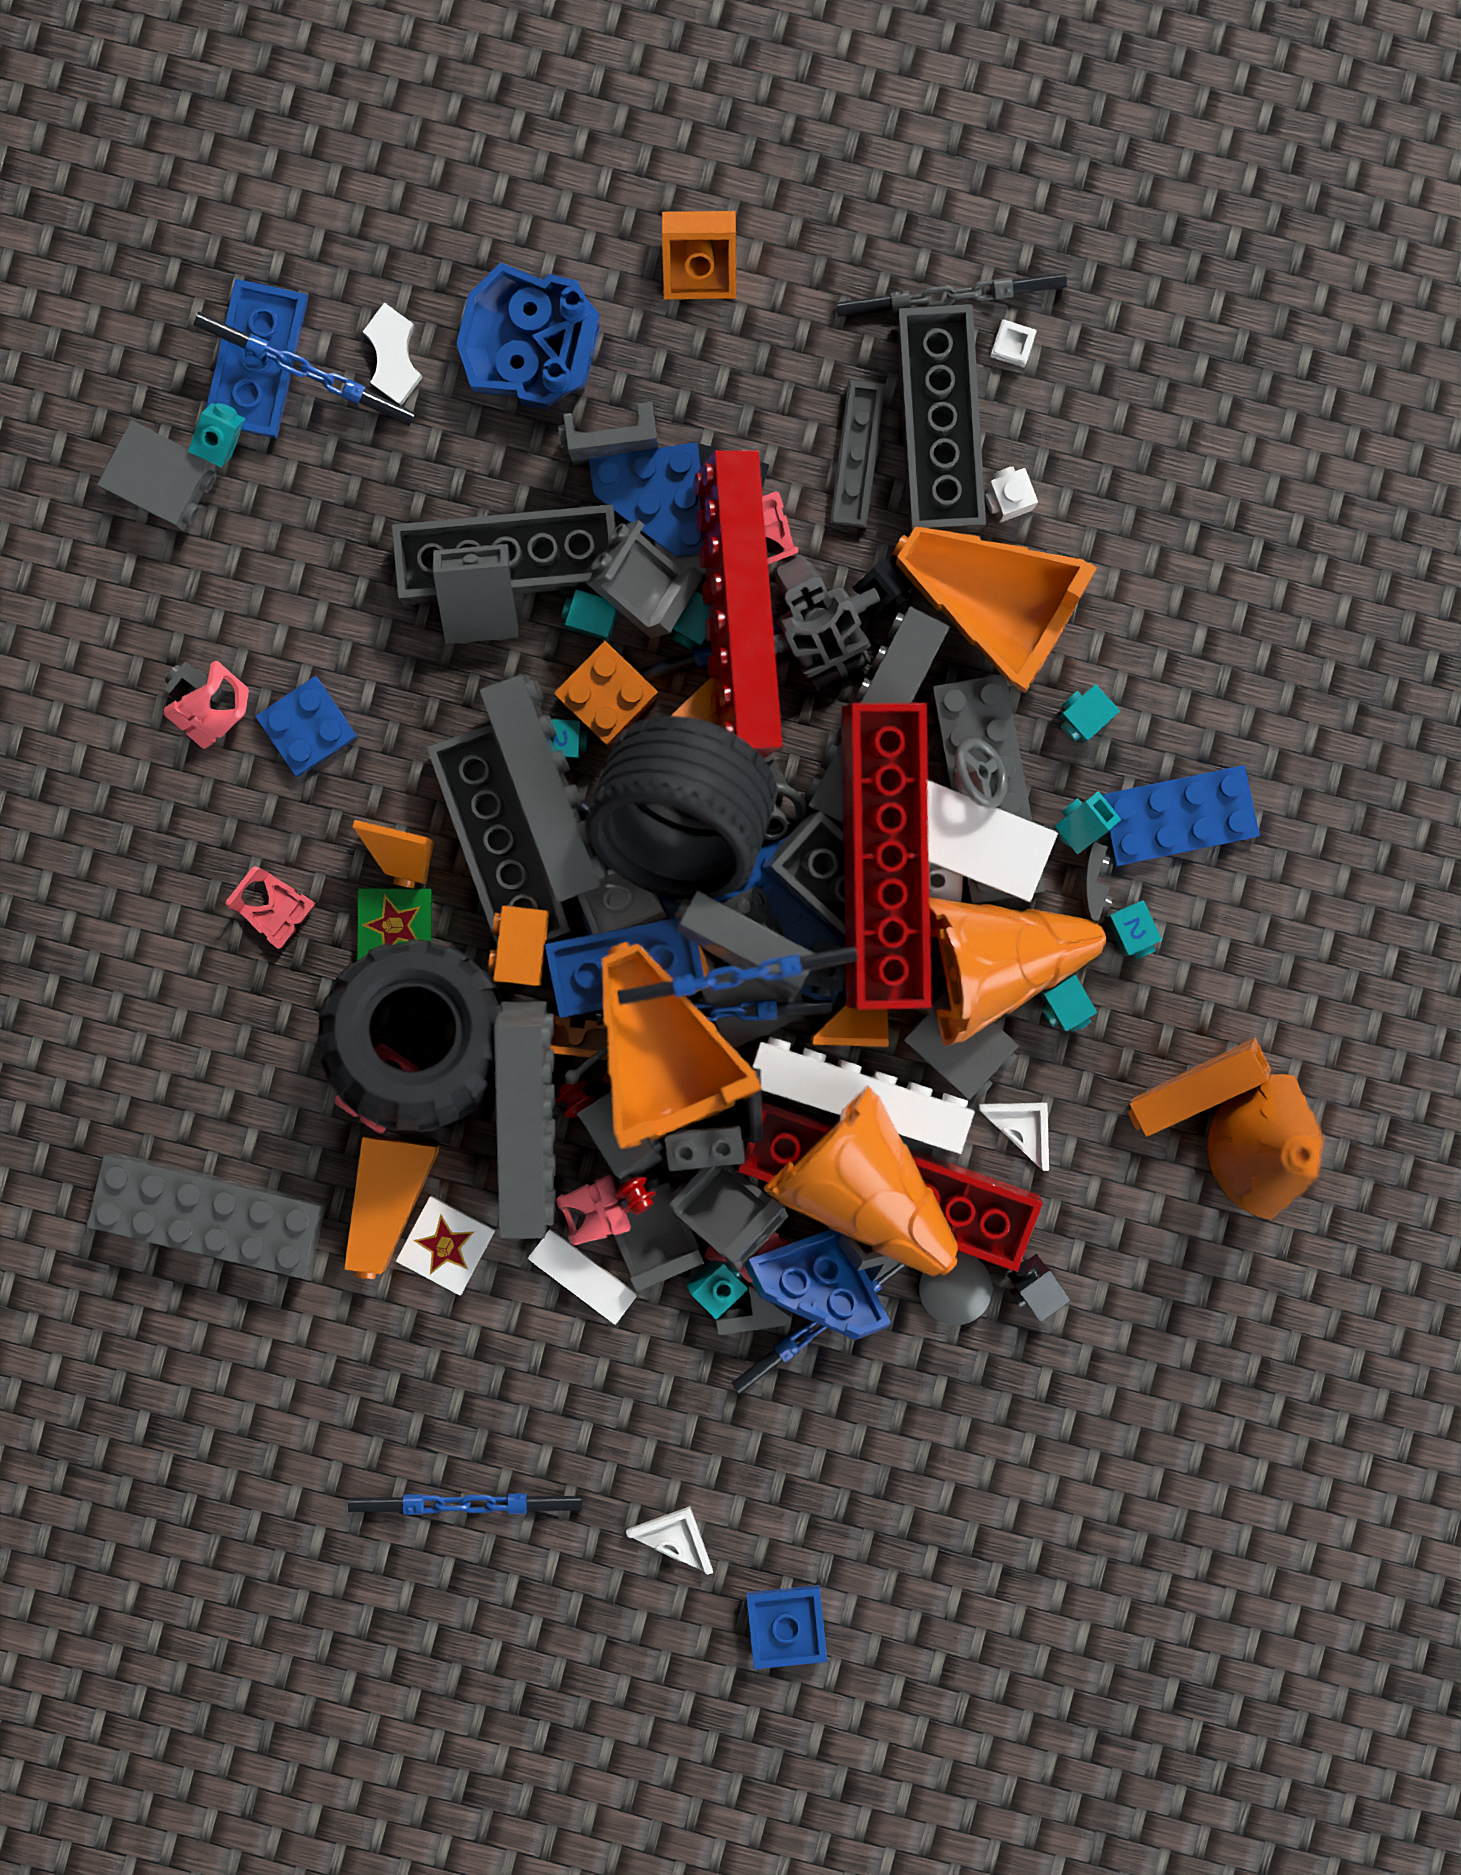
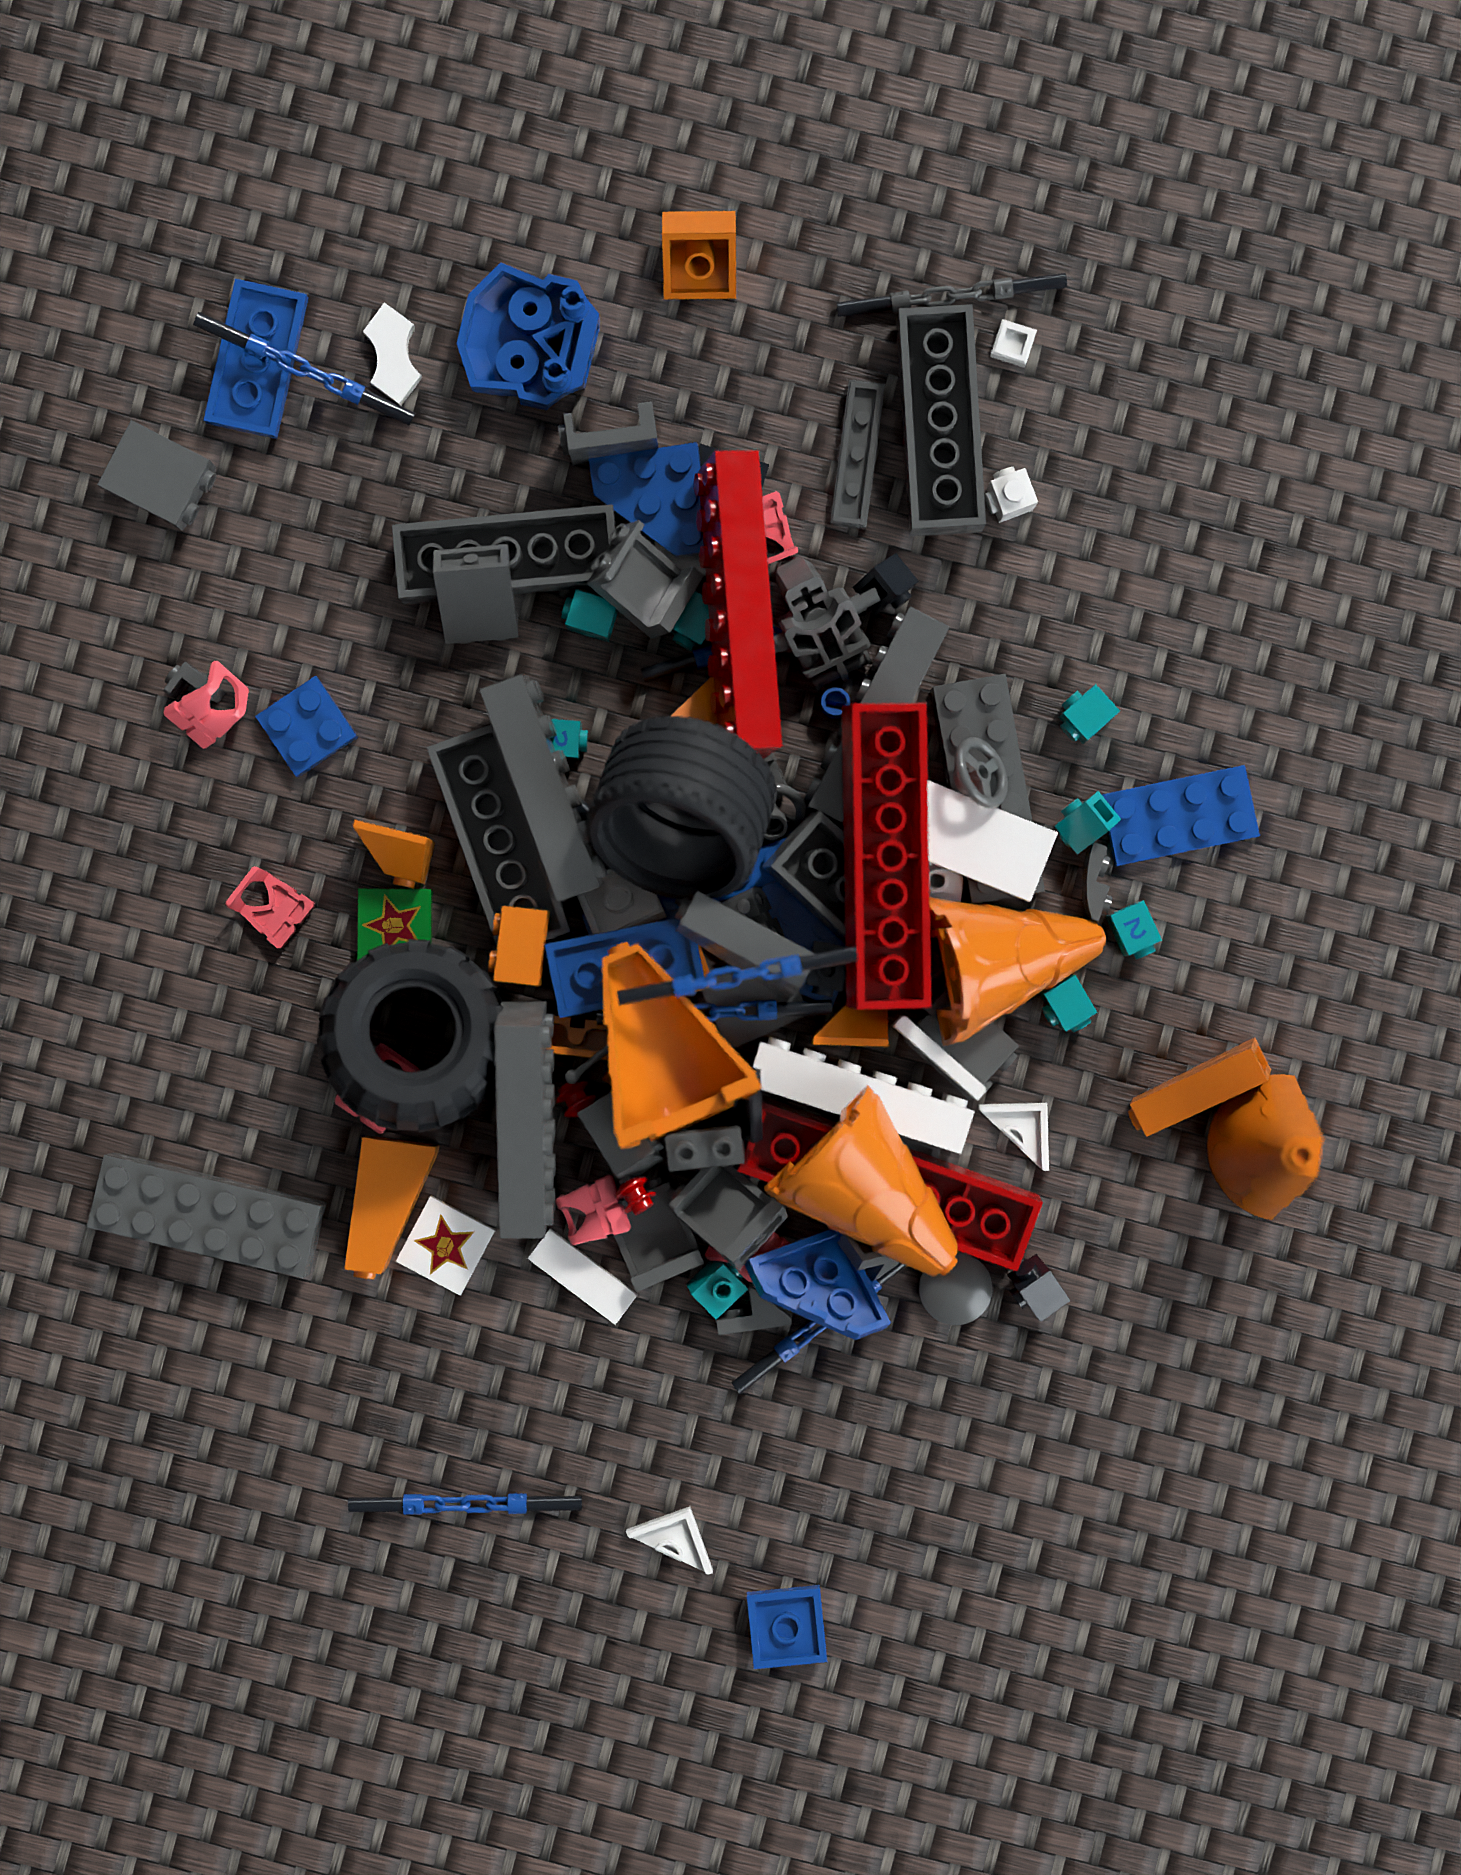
(216, 434): teal brick -> none
(606, 694): orange brick -> none
(834, 697): none -> blue hinge
(939, 1057): none -> white tile
(996, 595): orange cone -> none

